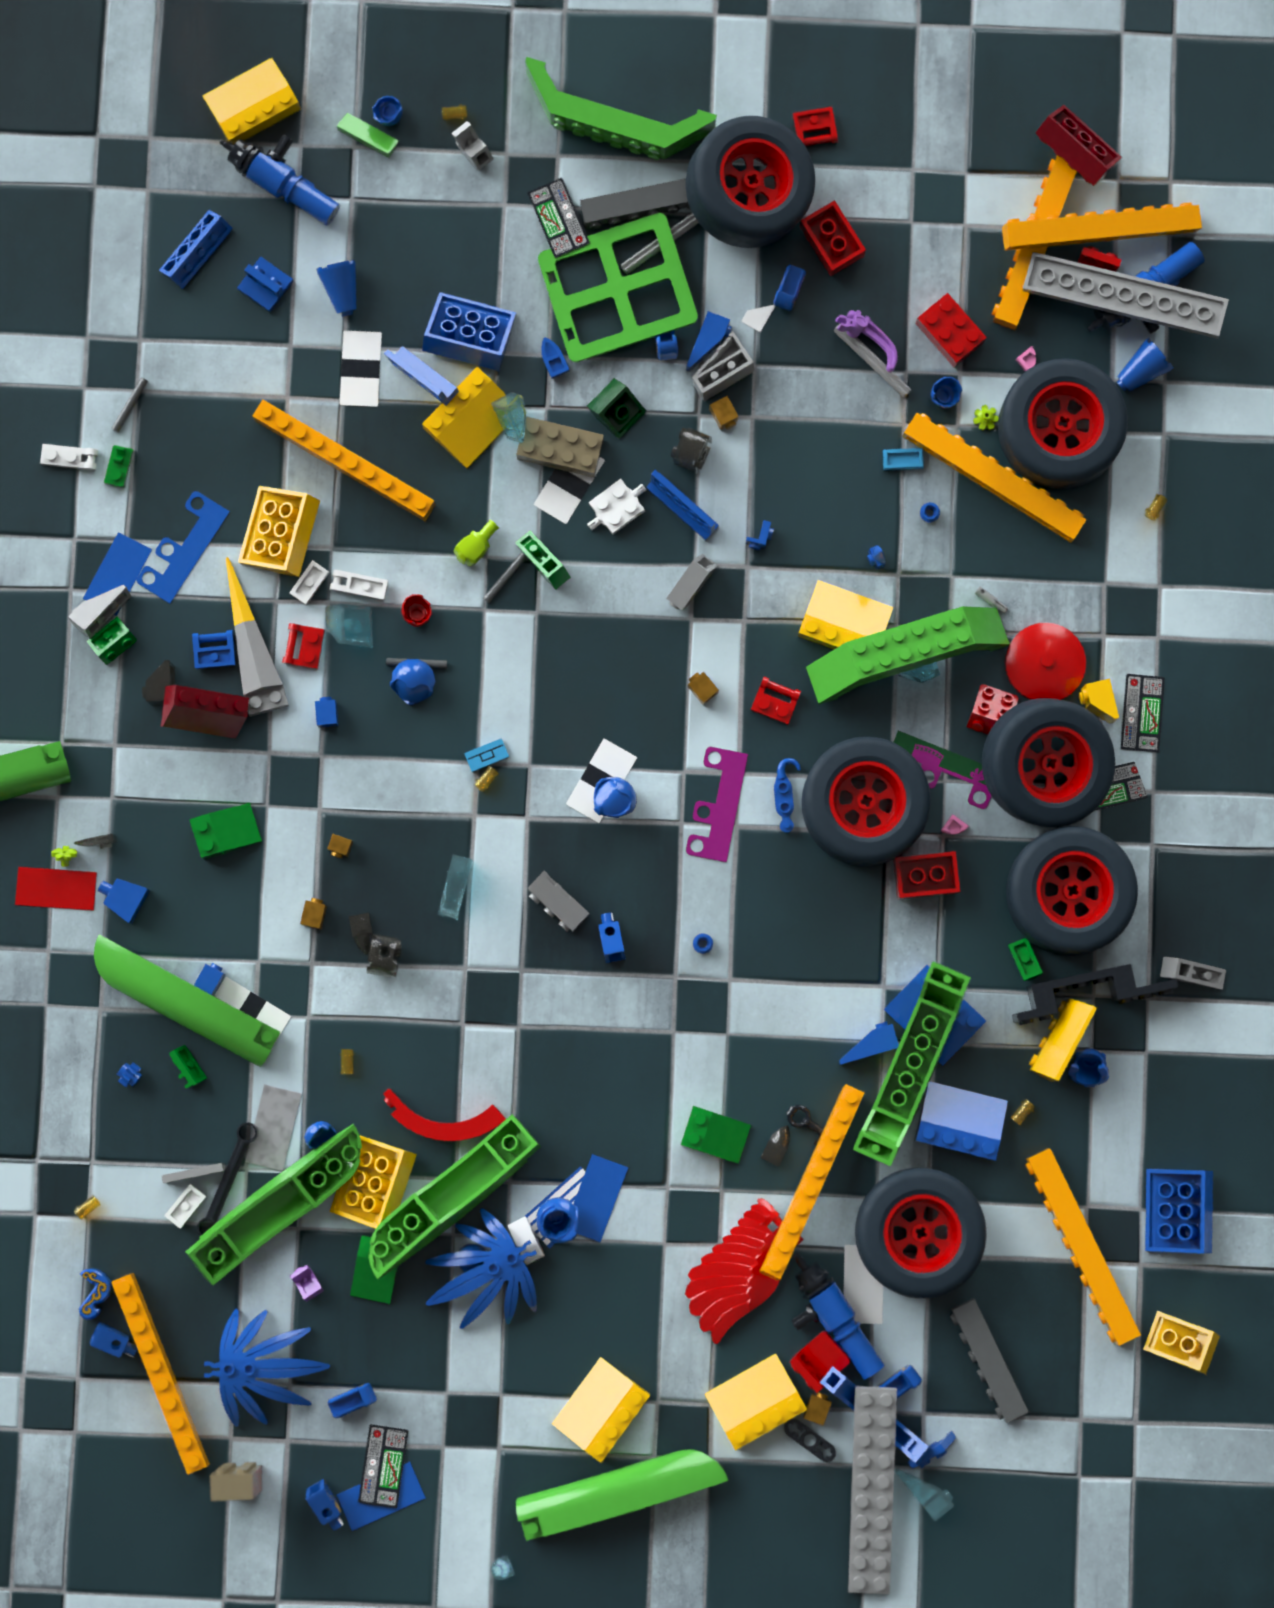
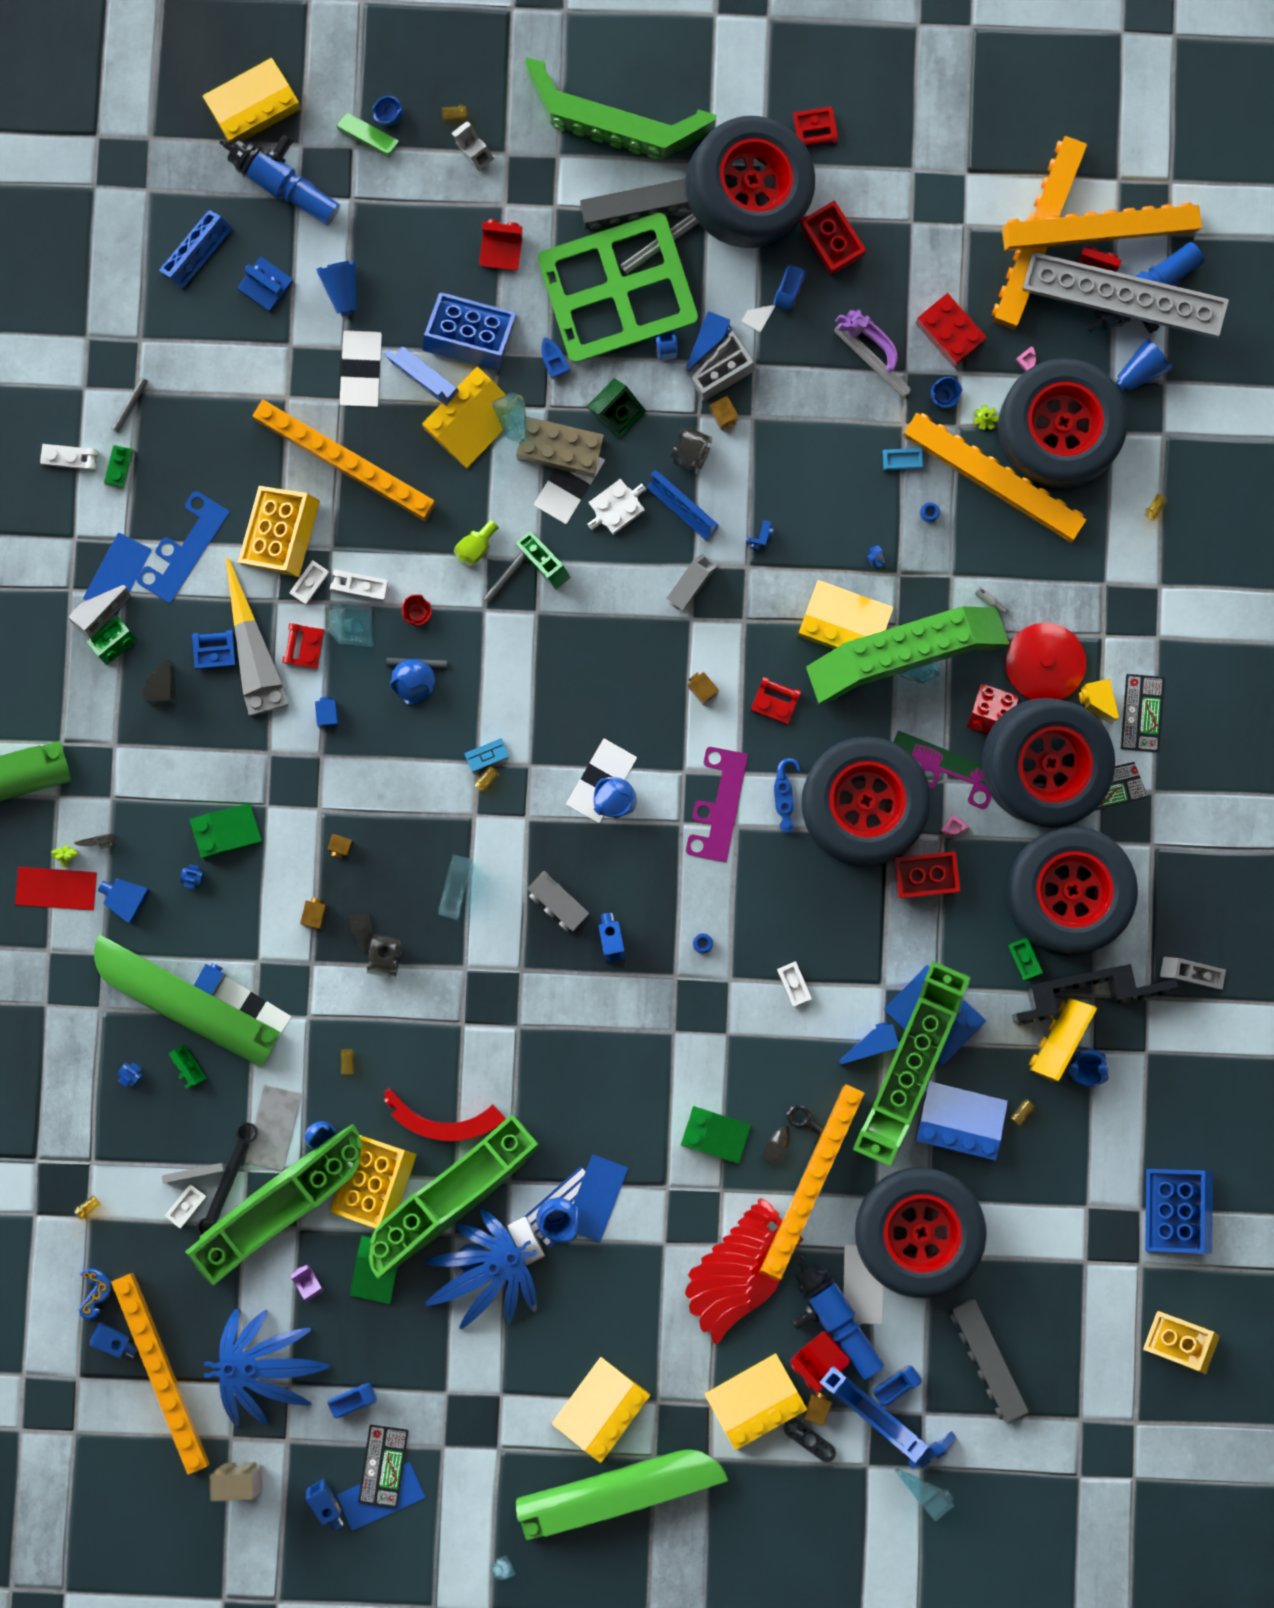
(191, 876): none -> blue gear
(204, 711): dark red slope -> none
(501, 245): none -> red bracket
(558, 217): sticker -> none
(794, 984): none -> white plate
(872, 1490): light grey plate -> none
(1078, 145): dark red slope -> none
(1083, 1247): light orange brick -> none

